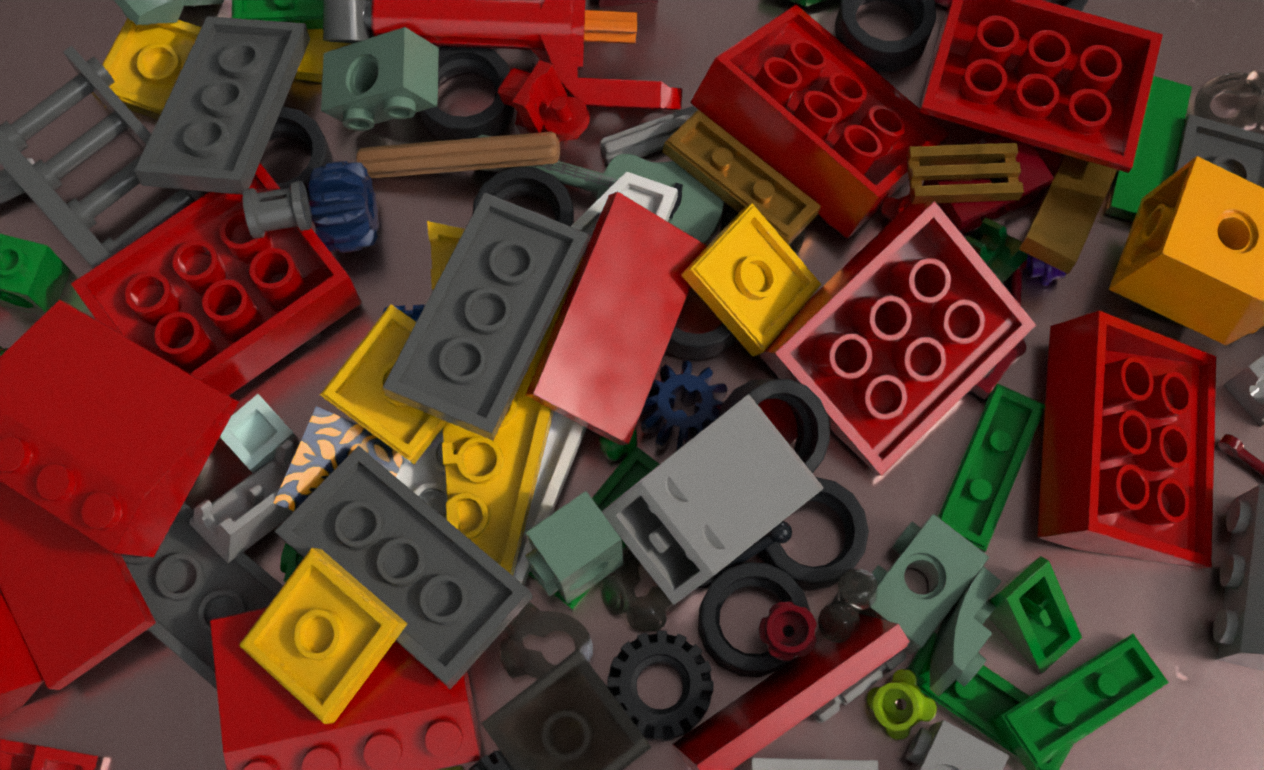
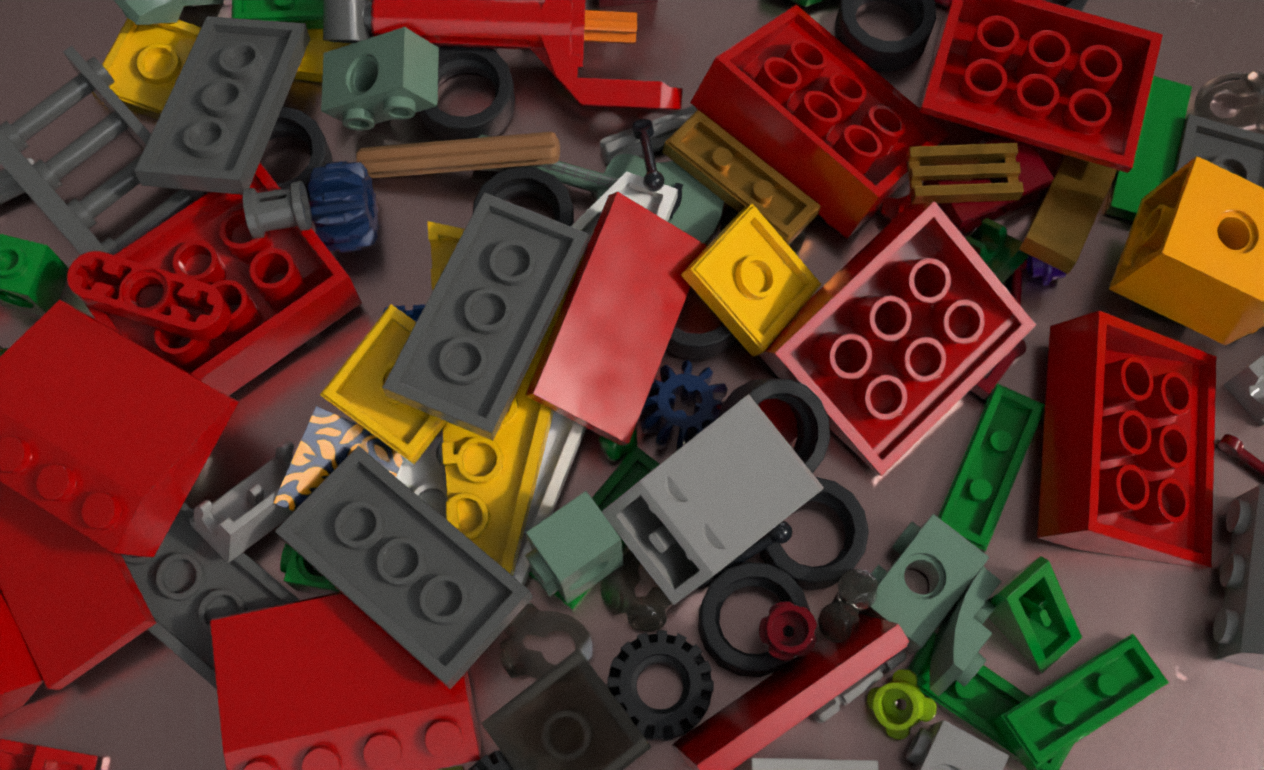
(133, 277): none -> red beam
(256, 433): light aqua plate -> none
(322, 635): yellow tile -> none
(543, 103): red hips -> none
(643, 130): none -> black hinge

